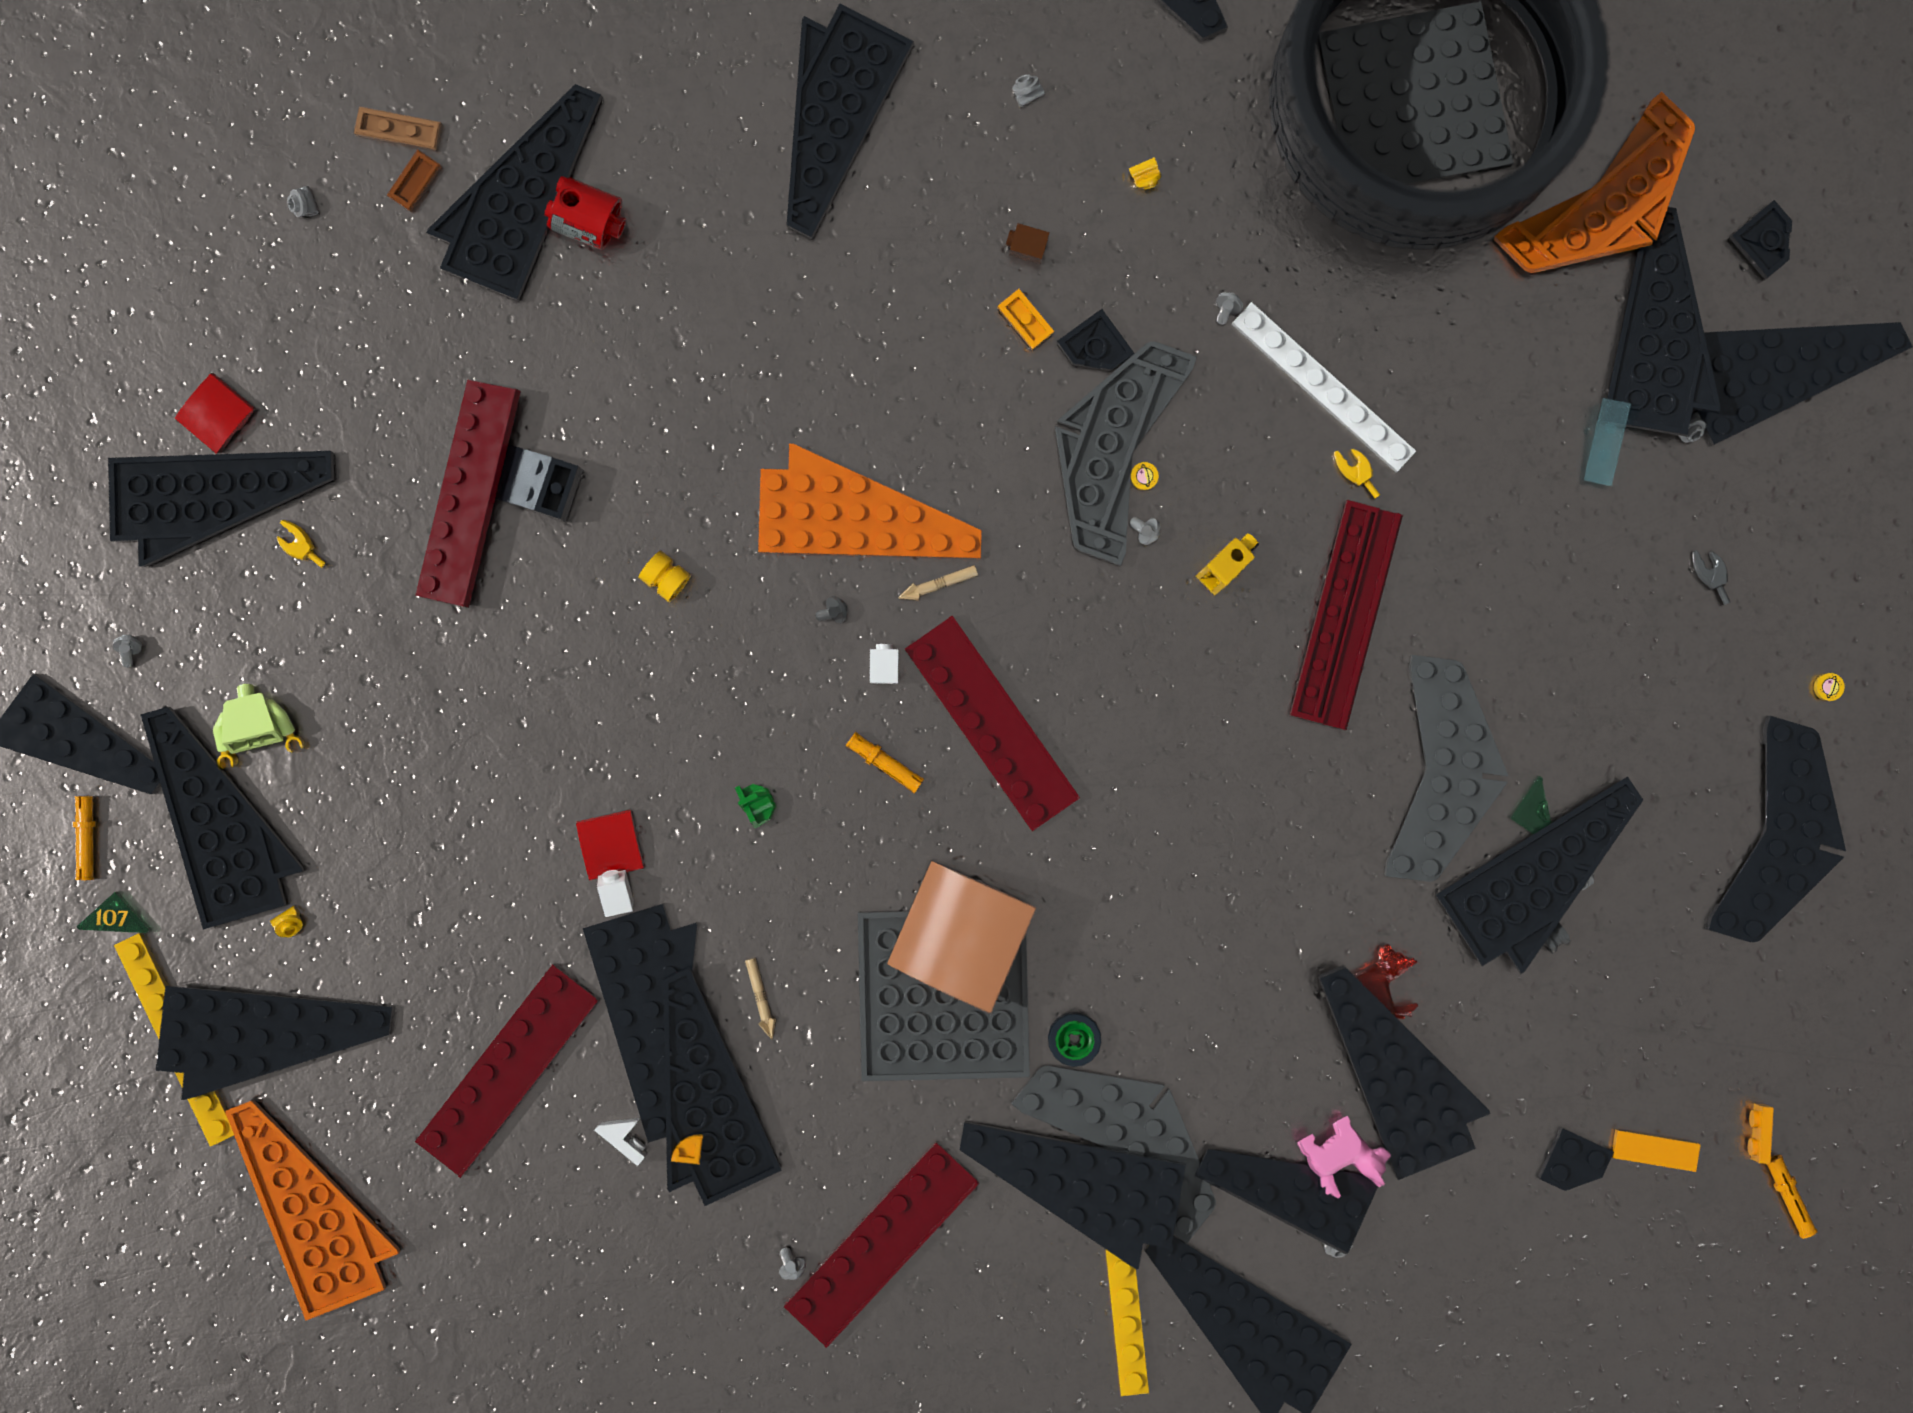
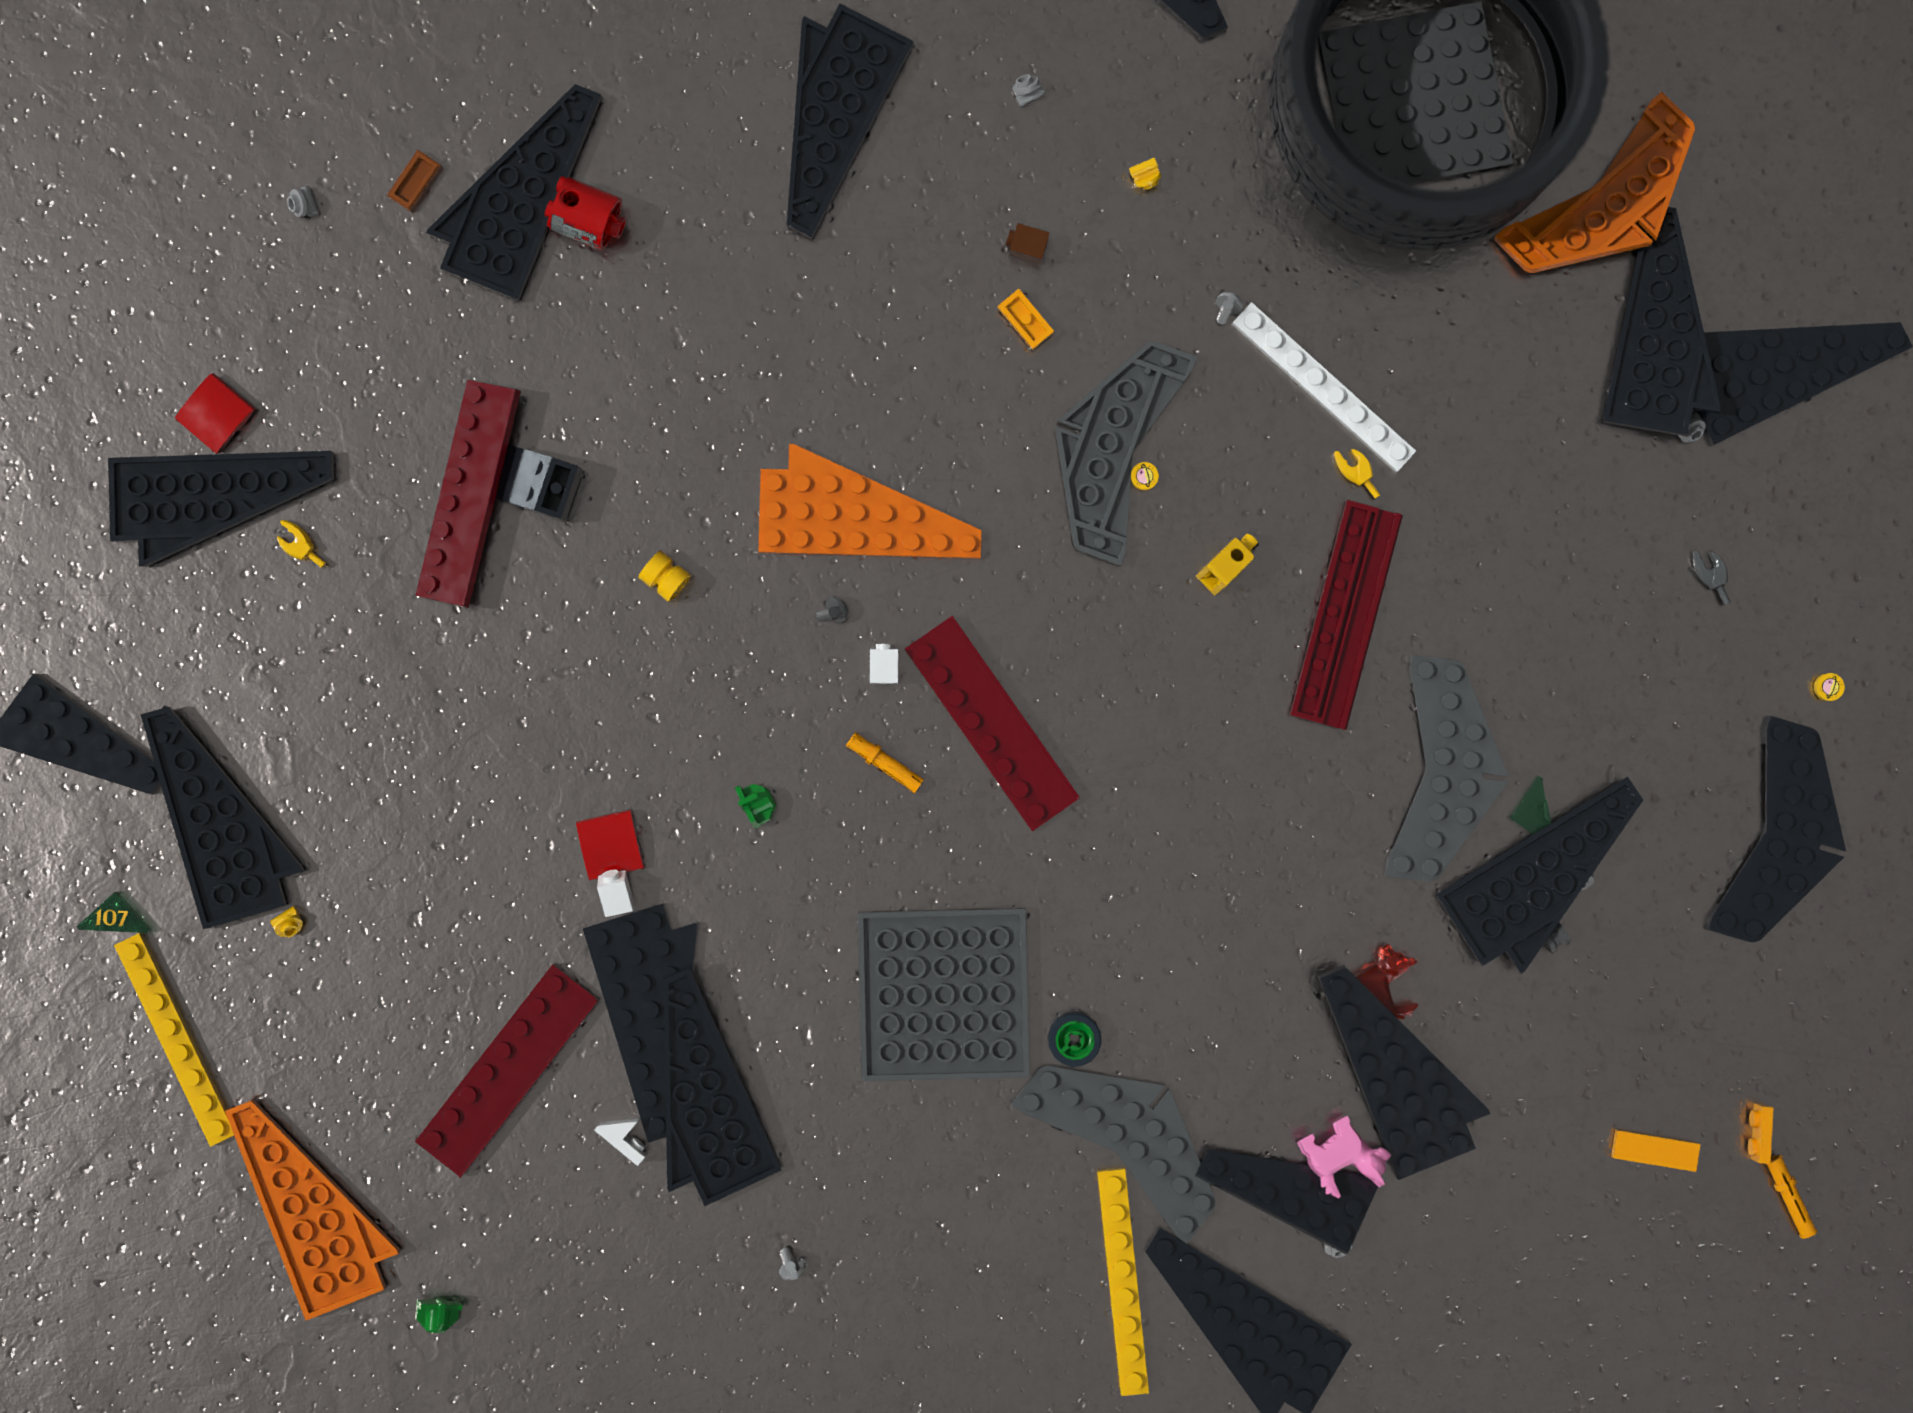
(84, 837): light orange pin -> none
(127, 646): light grey plate -> none
(240, 1036): black wing -> none
(251, 723): yellowish green torso -> none
(398, 129): medium nougat tile -> none
(437, 1314): none -> green piece
(688, 1150): light orange tile -> none
(767, 1022): tan piece -> none
(881, 1244): dark red plate -> none
(914, 592): tan piece -> none
(961, 936): nougat slope -> none
(1096, 344): black plate -> none
(1098, 1190): black wing -> none
(1148, 531): light grey plate -> none
(1574, 1161): black plate -> none
(1607, 441): clear light blue tile -> none
(1765, 239): black plate -> none

